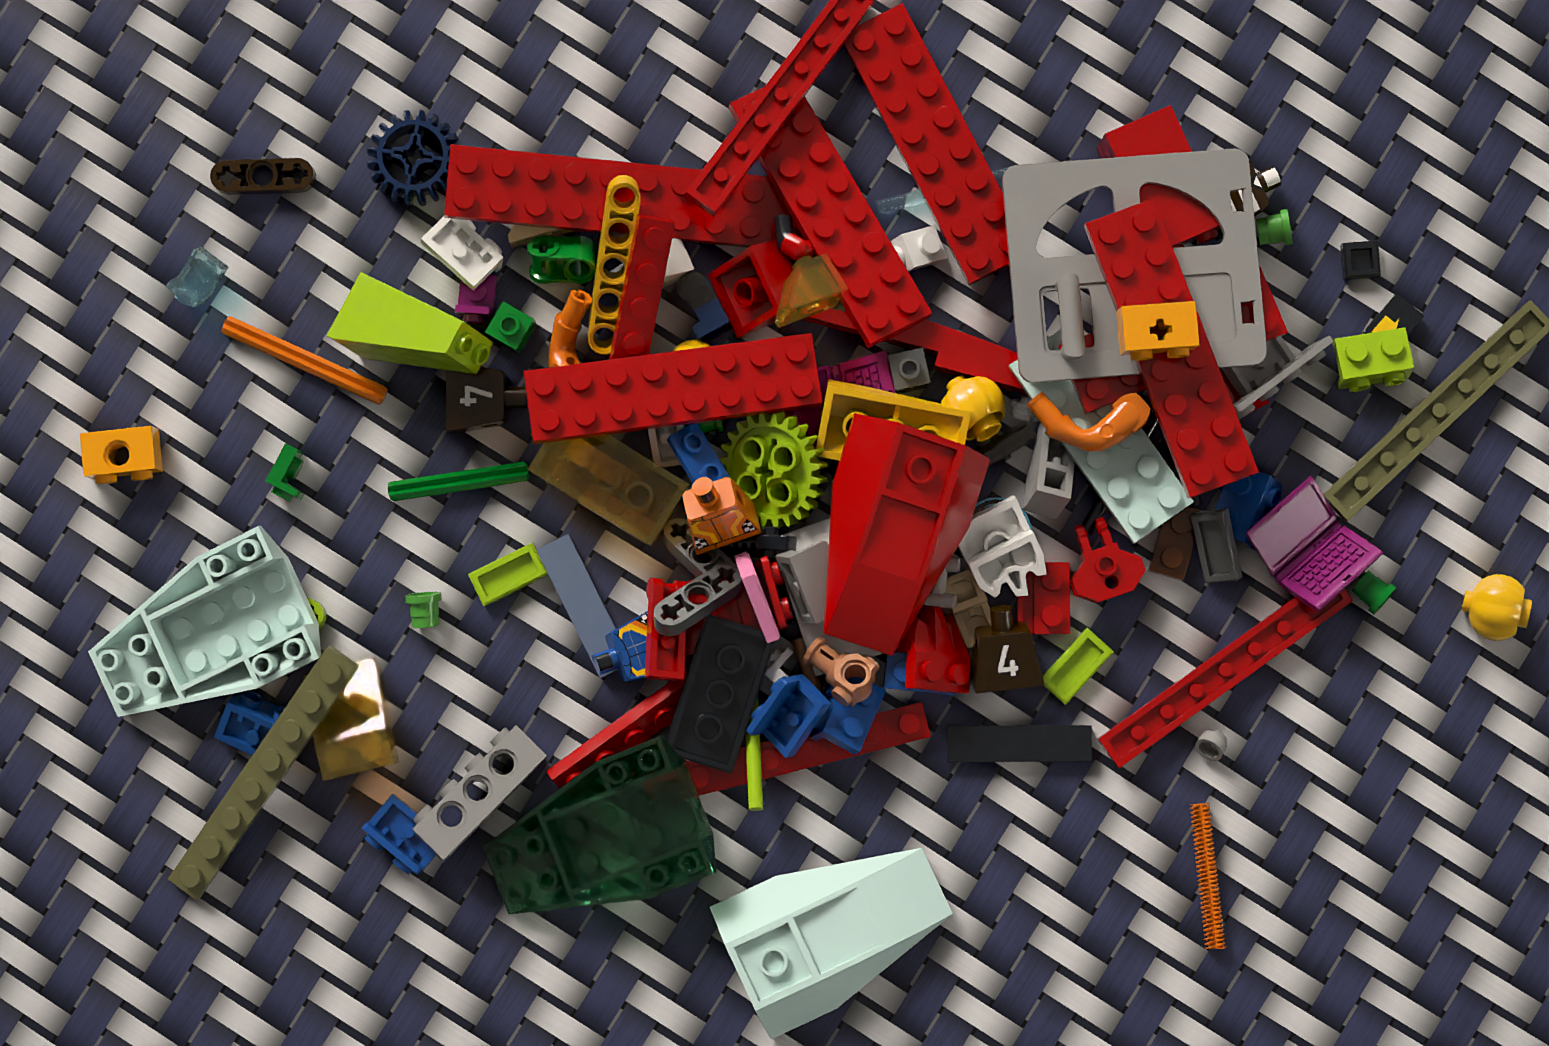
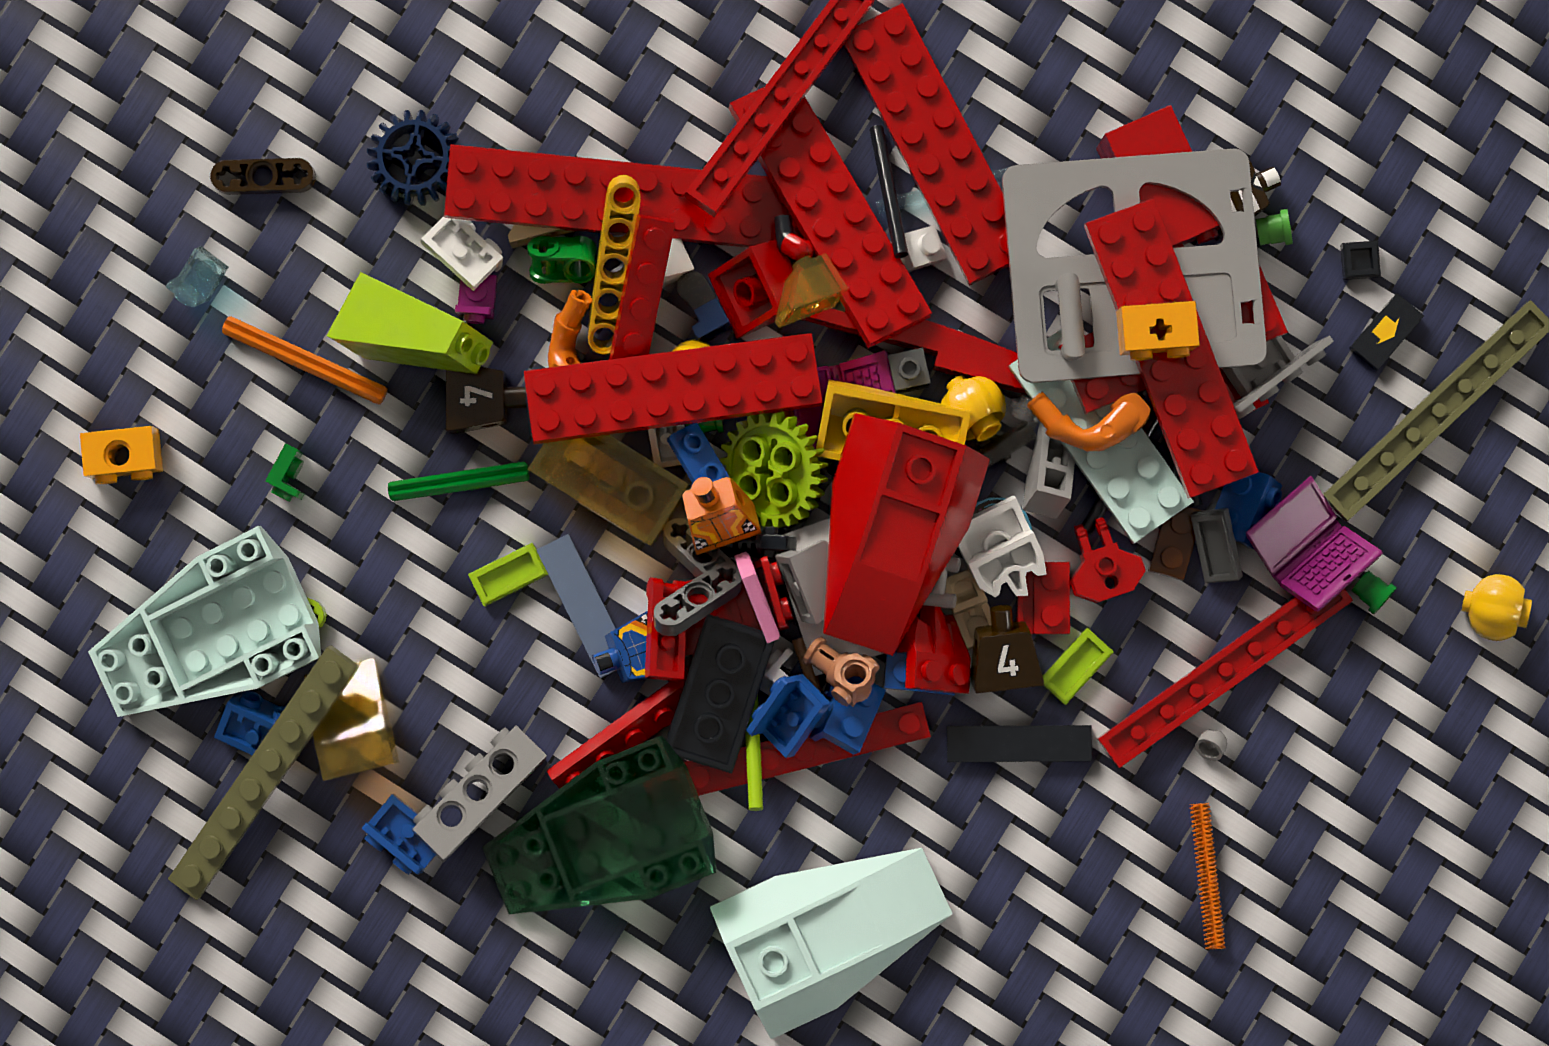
(424, 608): bright green piece -> none
(511, 328): green brick -> none
(888, 191): none -> black bar
(1373, 359): lime bracket -> none

